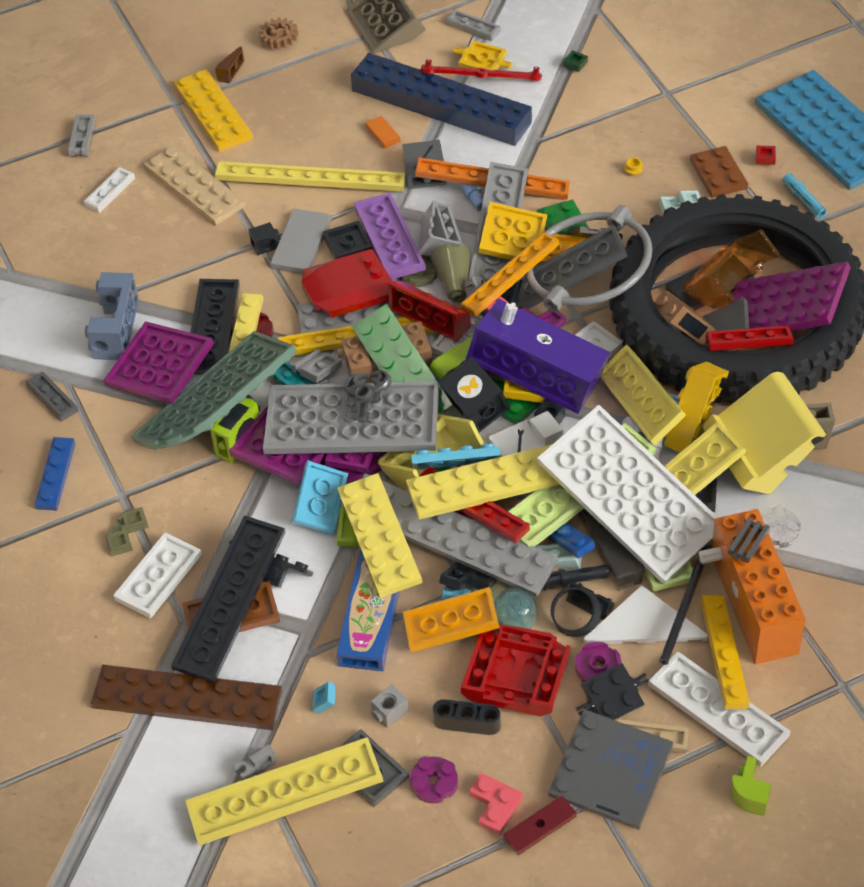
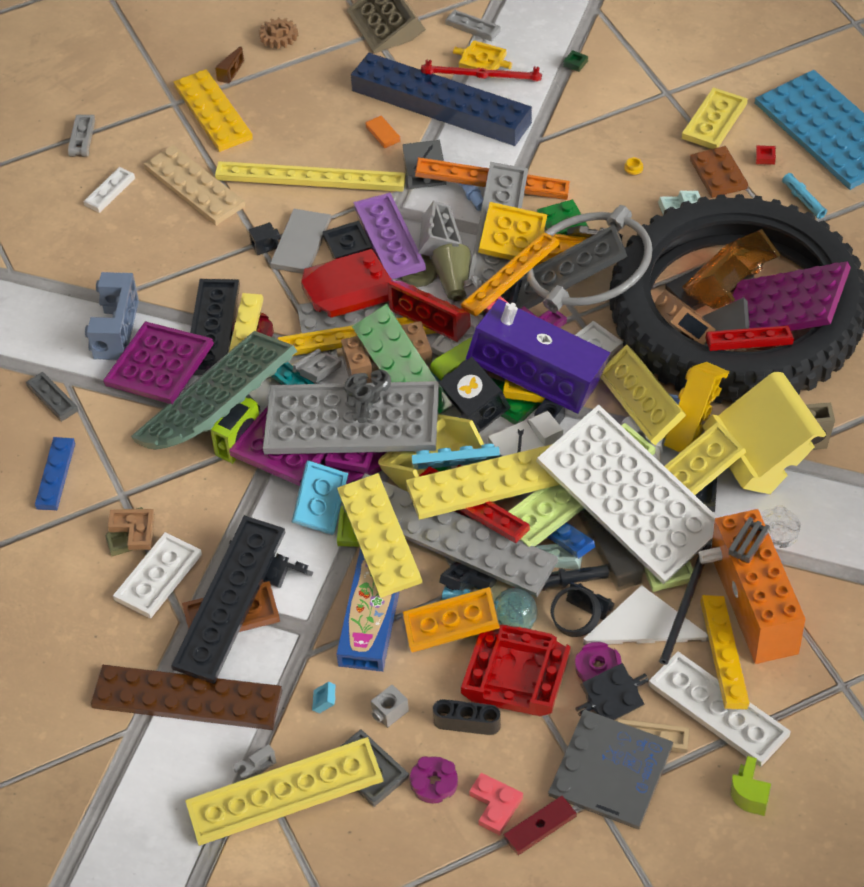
(136, 522): none -> medium nougat plate
(714, 118): none -> light yellow plate

